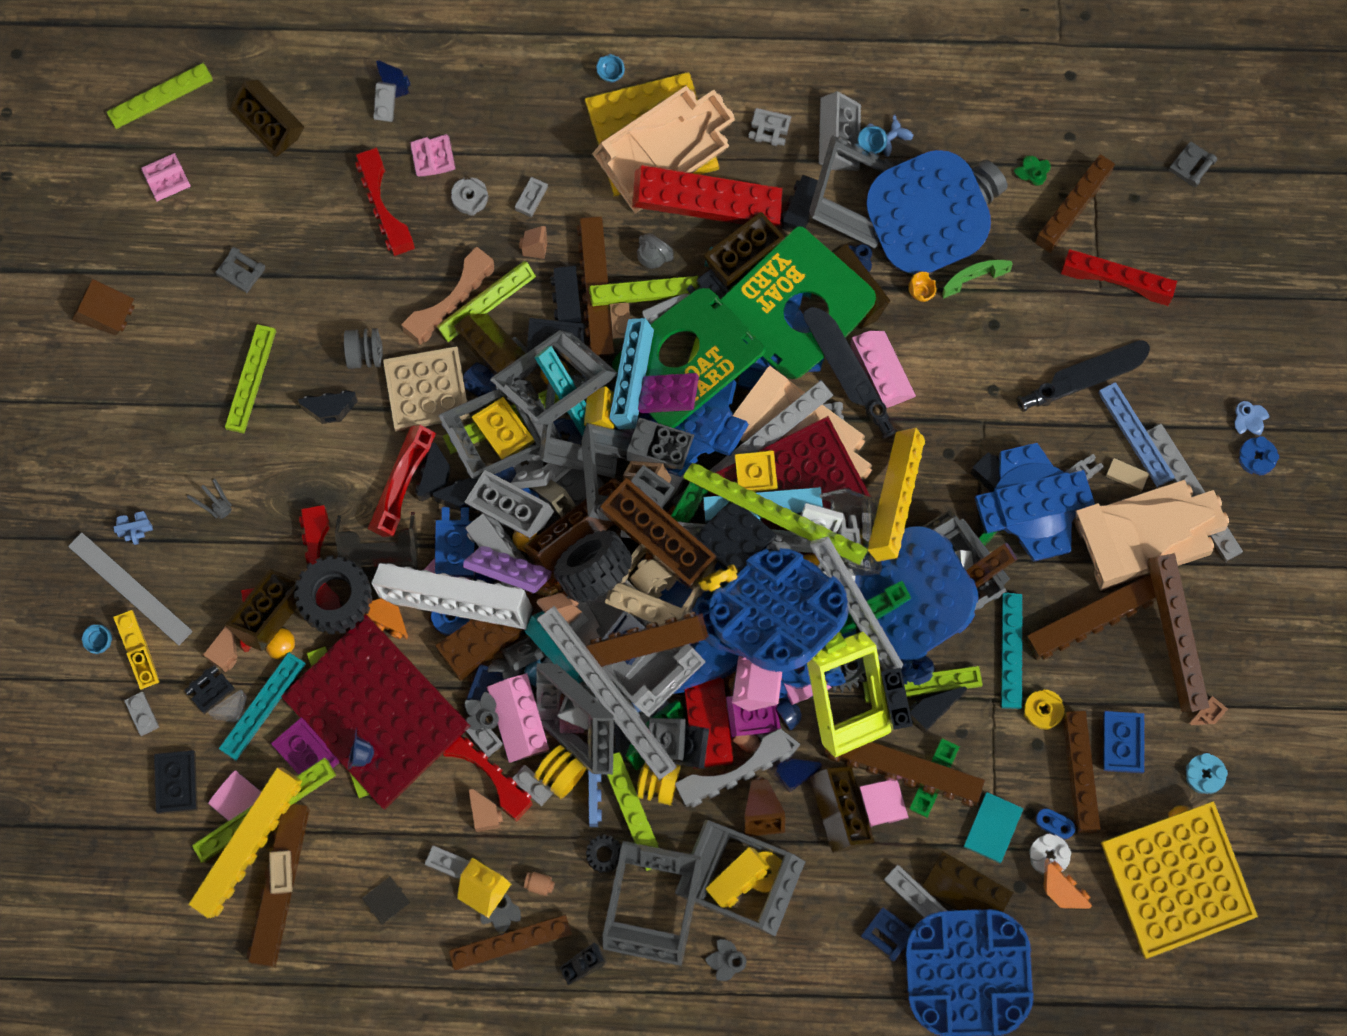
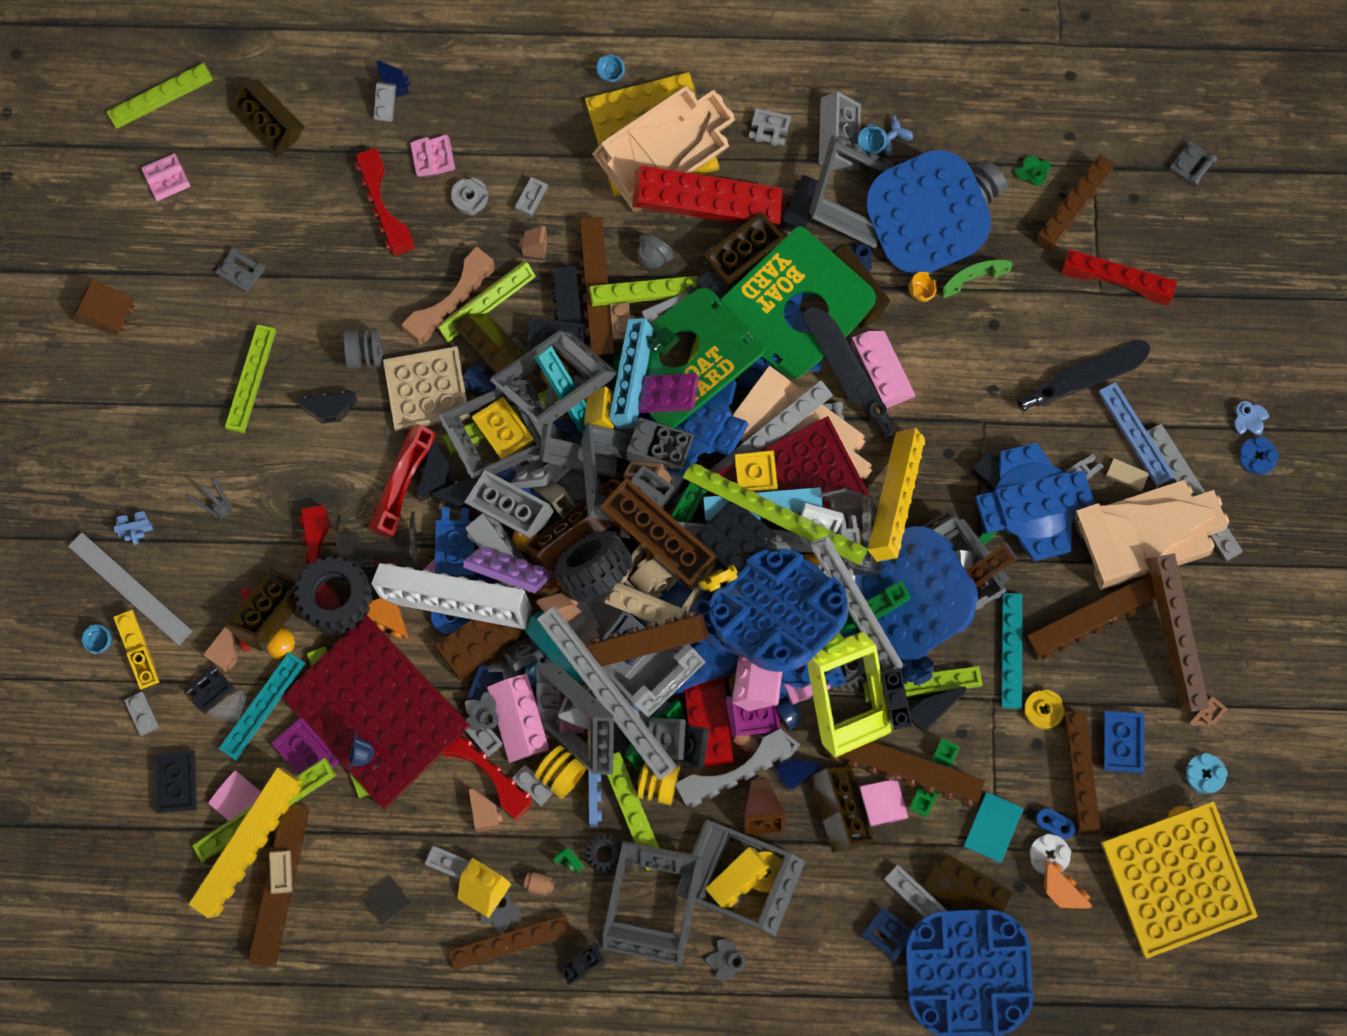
(572, 861): none -> green bracket
(663, 341): none -> dark green bracket

